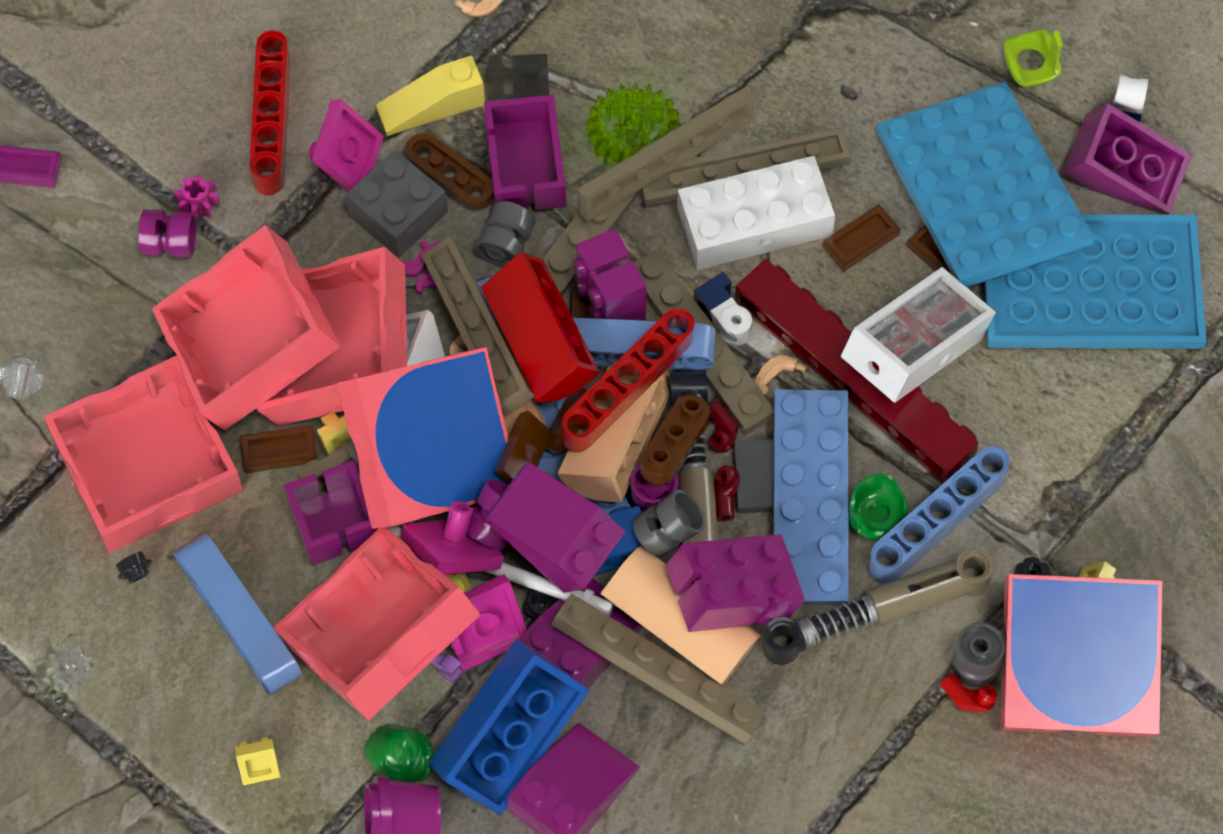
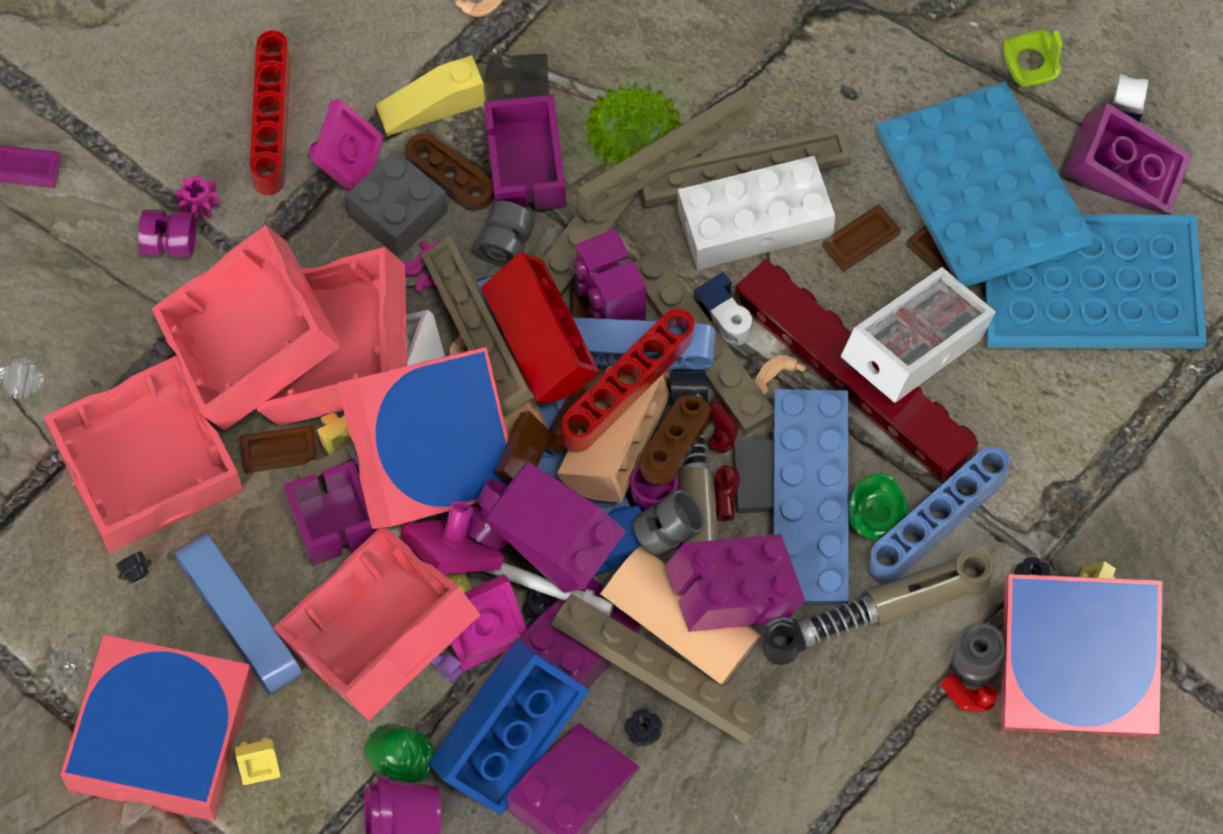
(158, 727): none -> blue tile
(647, 736): none -> black plate

